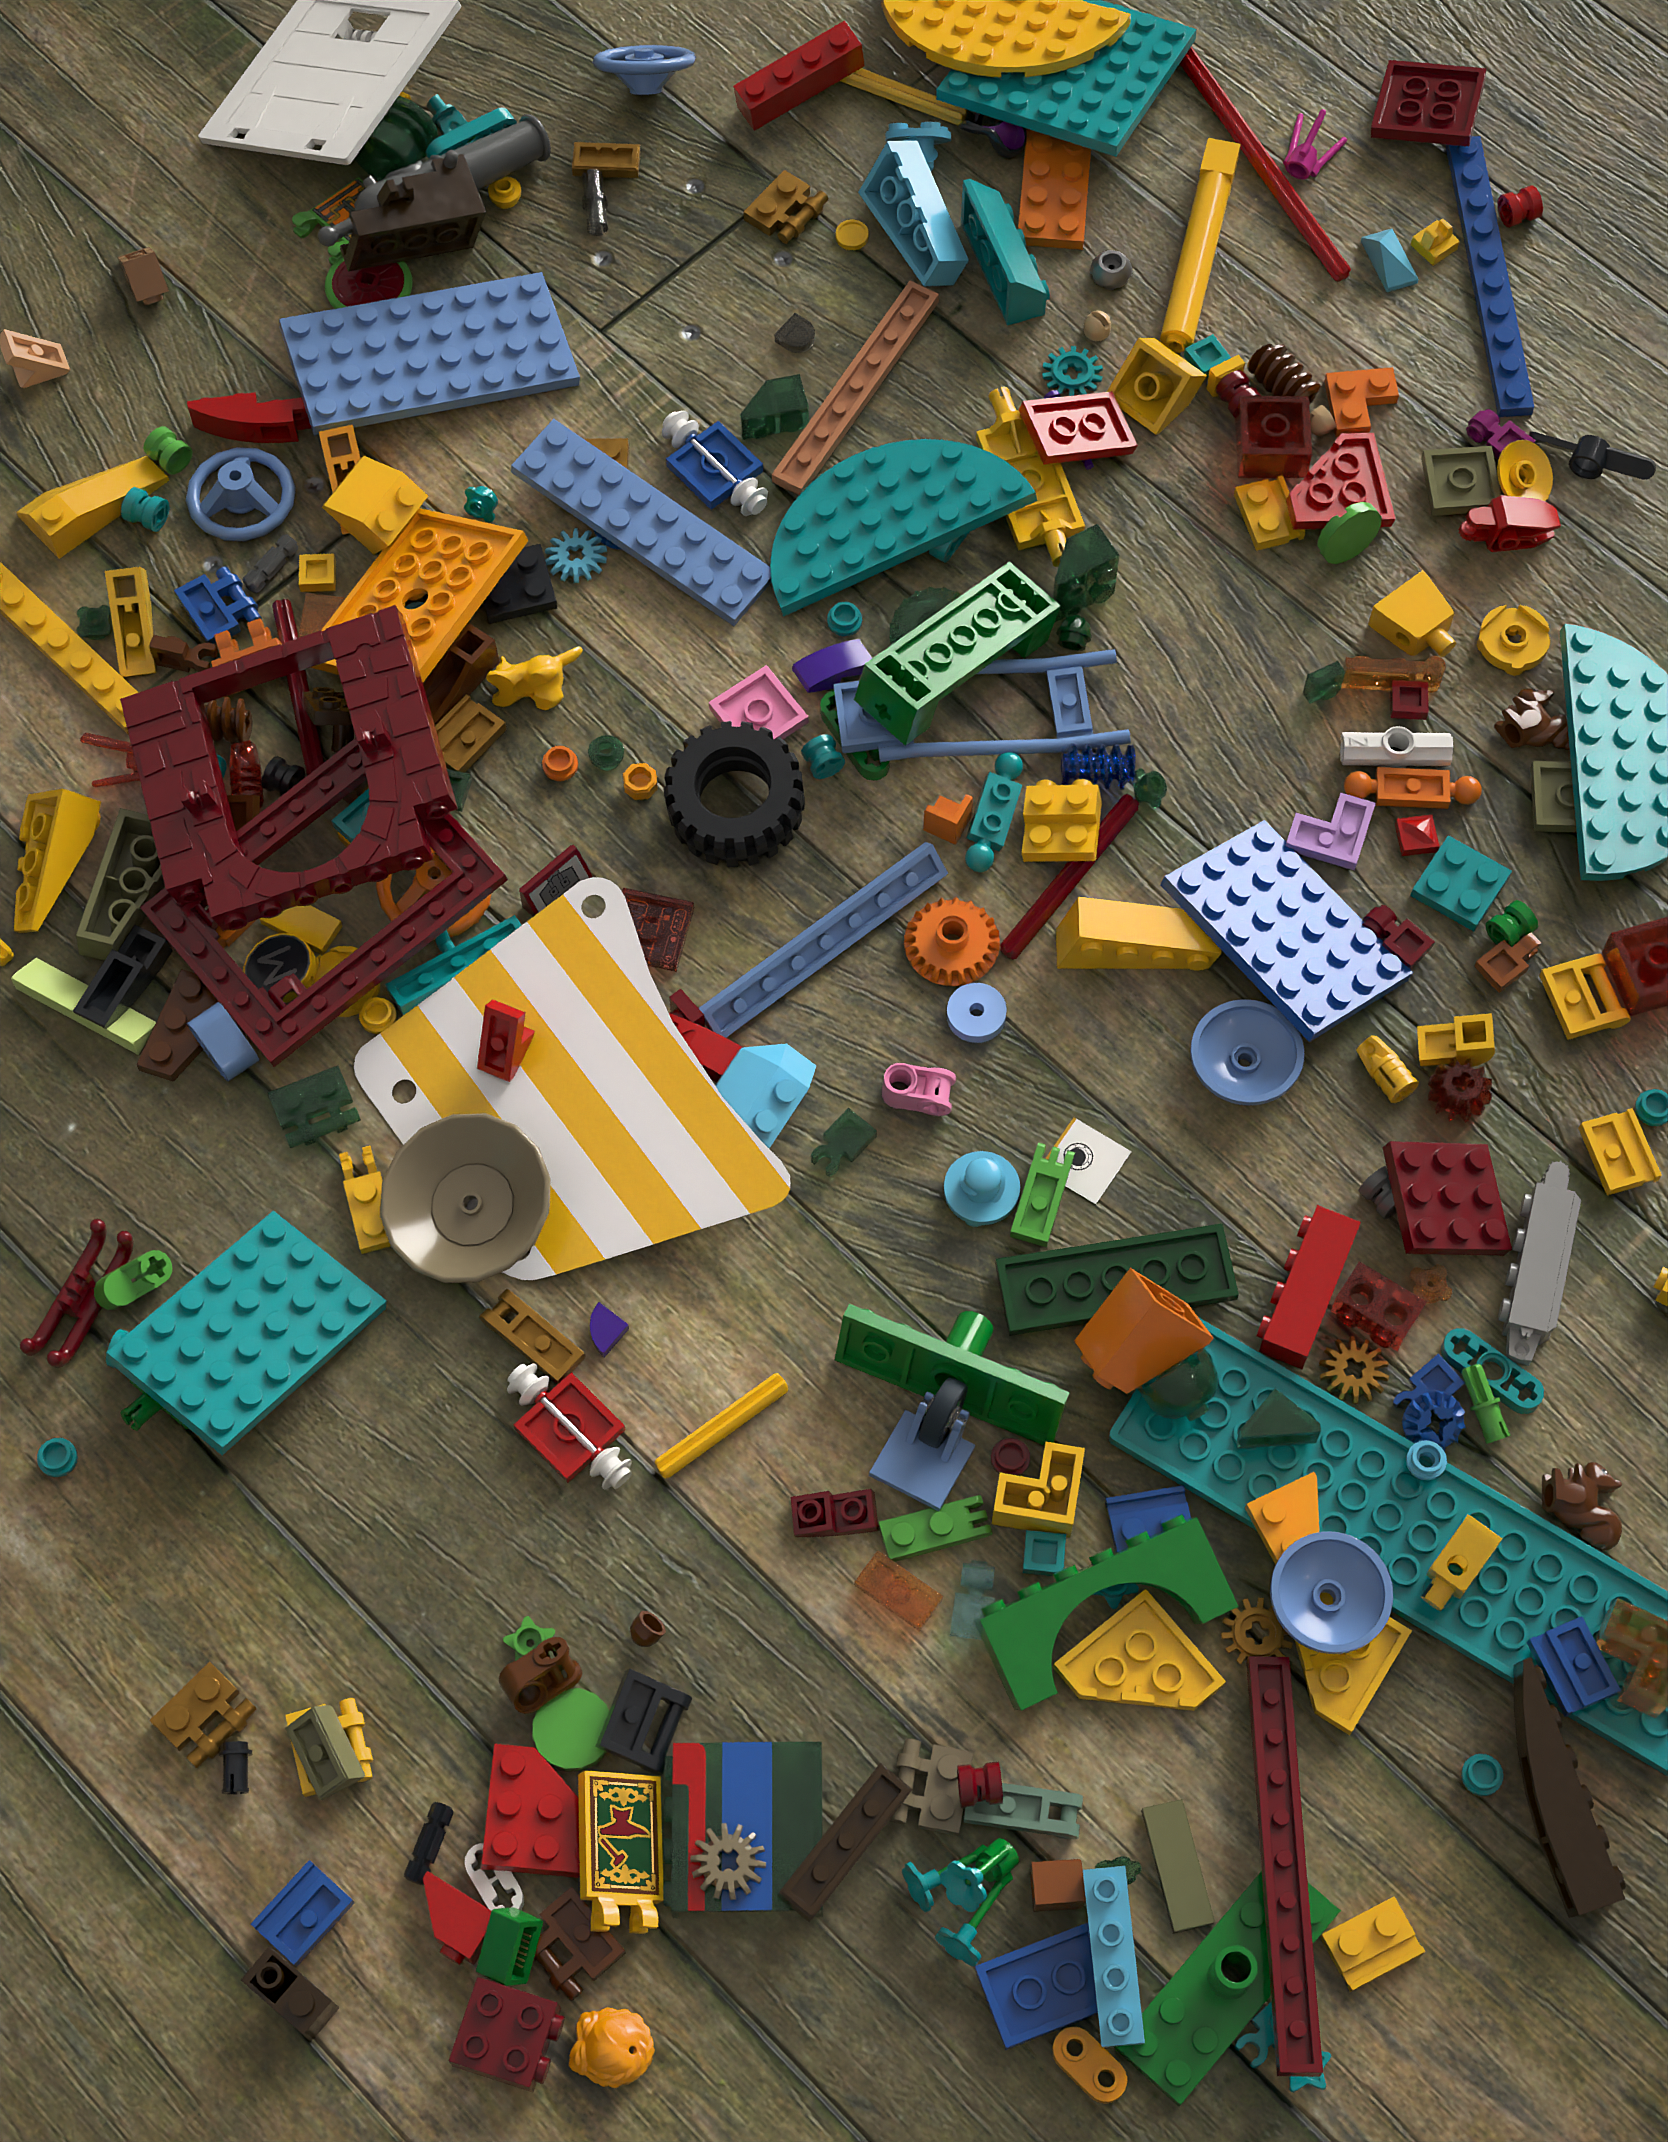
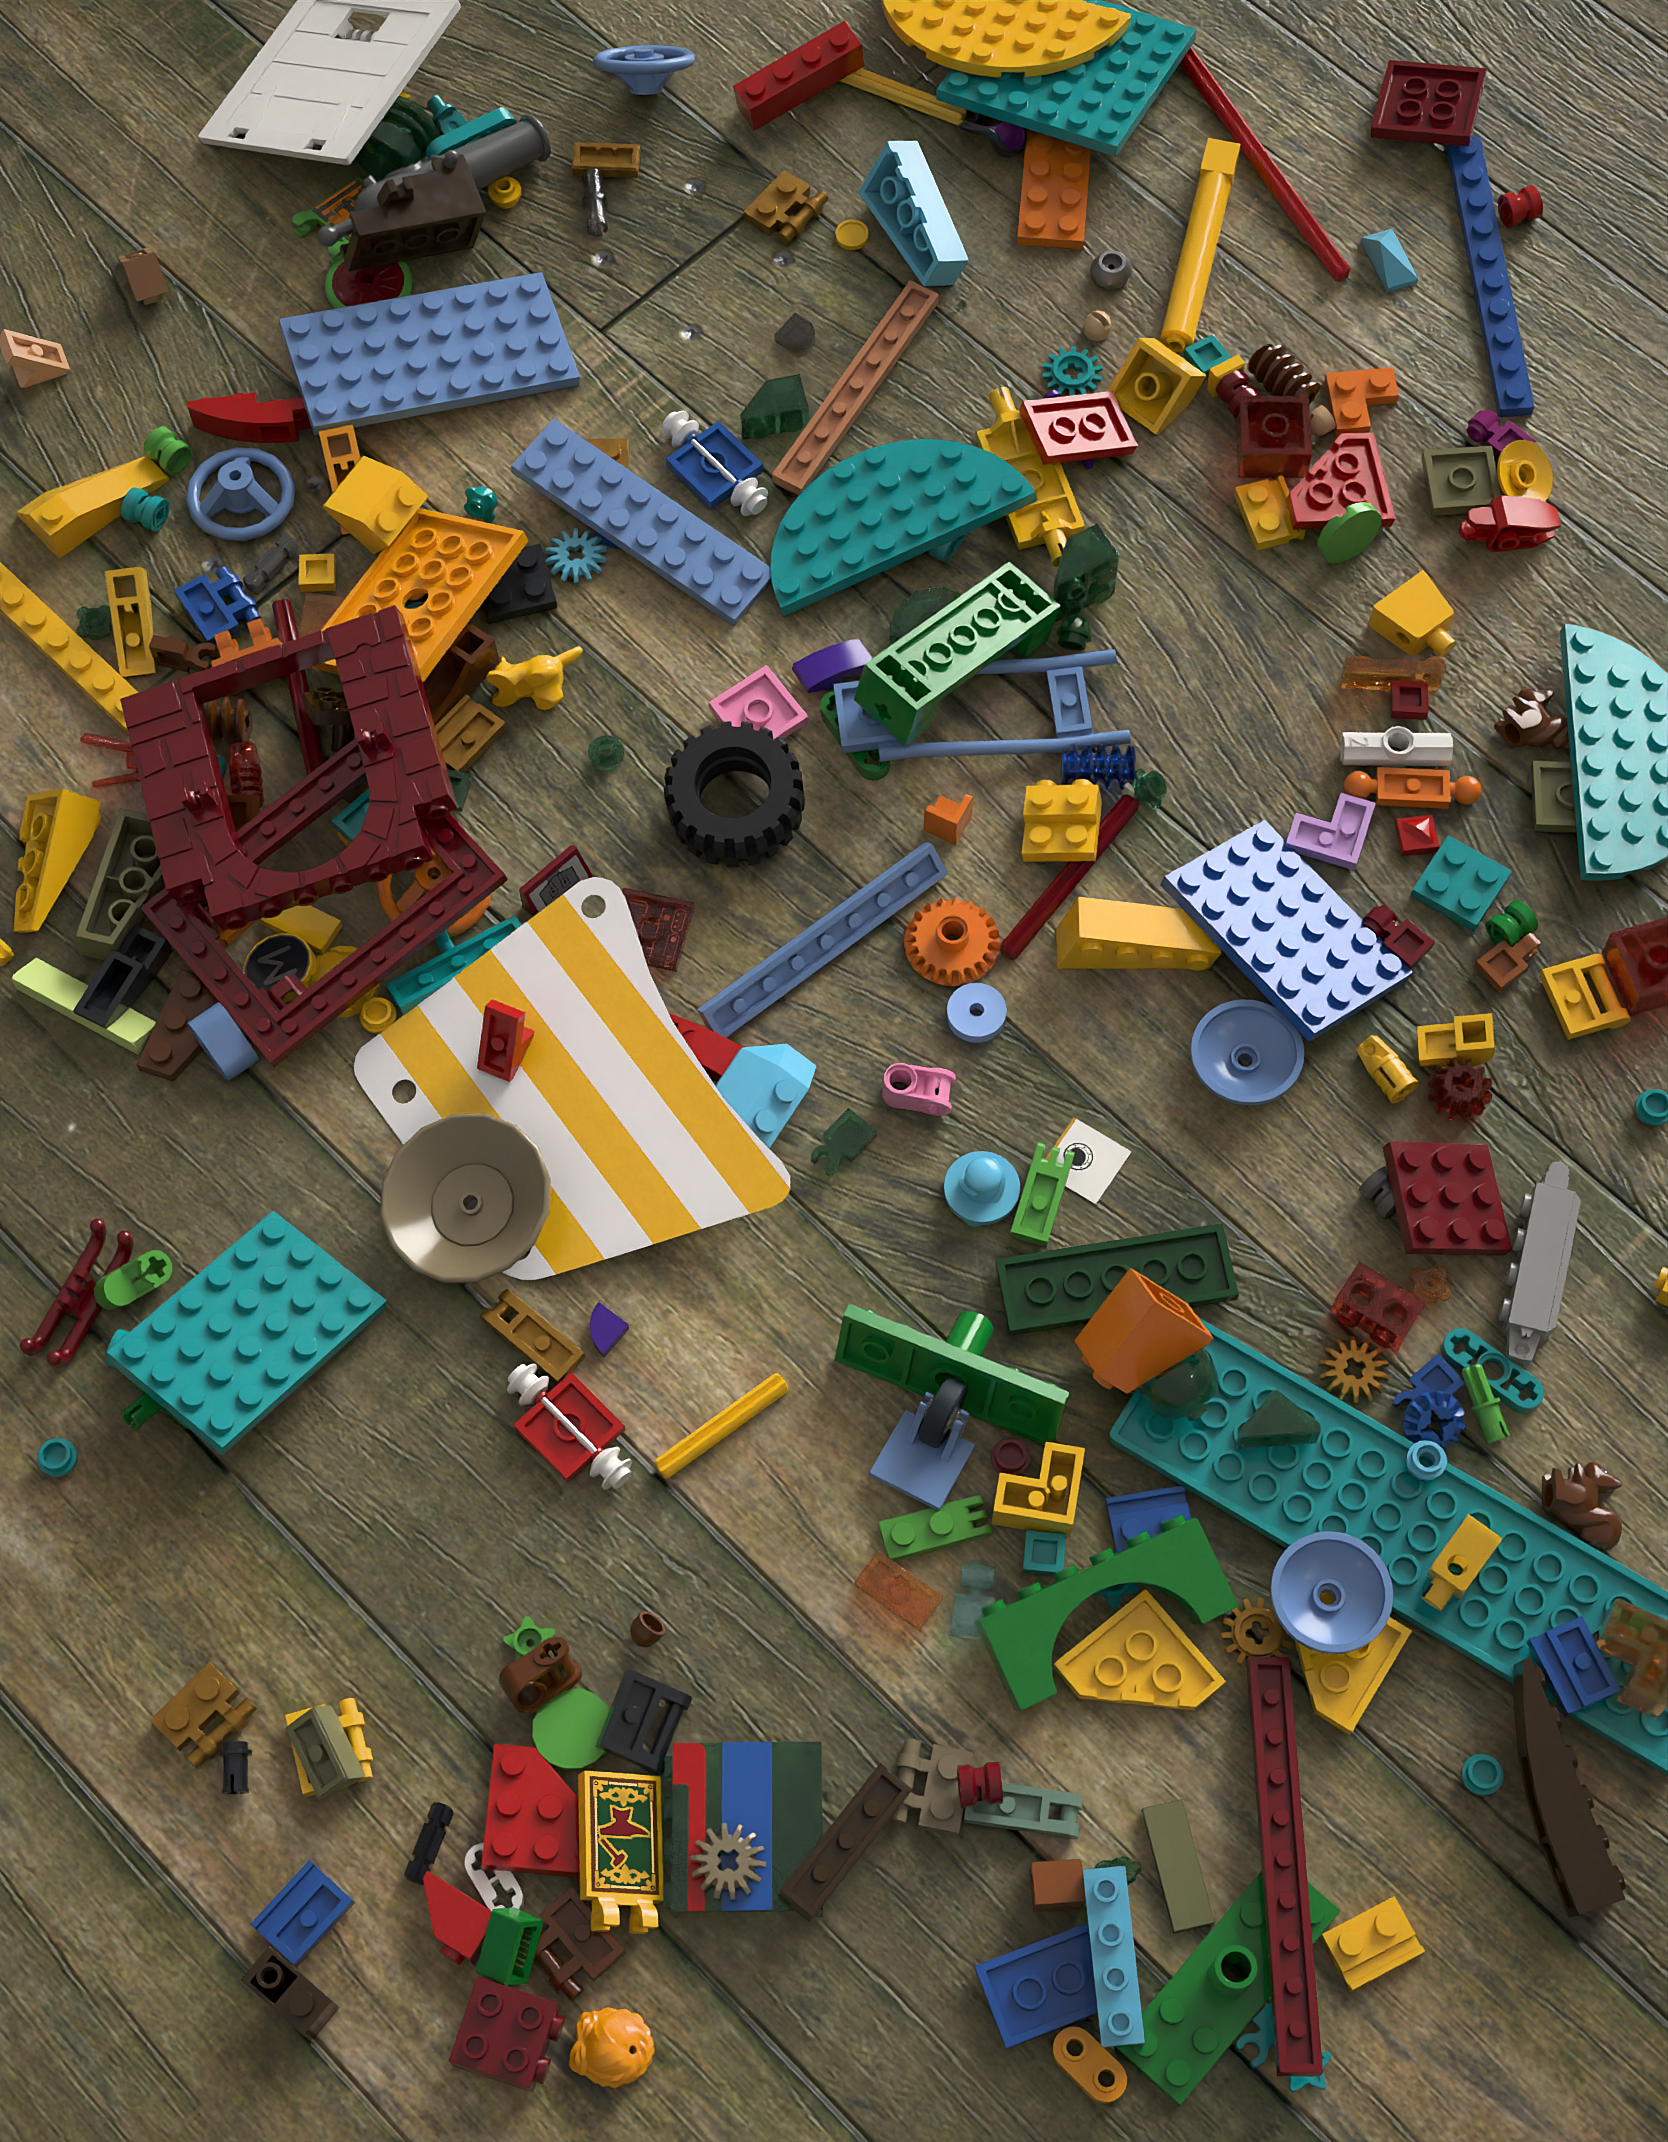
(281, 776): black wheel -> none
(309, 1099): clear green plate -> none
(365, 1202): yellow hinge -> none
(560, 763): orange plate -> none
(640, 781): light orange tile -> none
(683, 1007): dark red plate -> none
(823, 756): teal wheel -> none
(834, 1515): dark red slope -> none
(844, 619): teal plate -> none
(927, 136): medium azure plate -> none
(965, 1889): teal plant -> none
(994, 811): teal plate -> none
(1002, 253): teal slope -> none
(1286, 1514): light orange wing -> none
(1302, 160): dark pink plant -> none
(1309, 1286): red brick -> none
(1324, 682): clear green plate -> none
(1435, 241): yellow tile -> none
(1510, 656): yellow plate -> none
(1595, 454): black piece -> none
(1619, 1151): yellow plate -> none

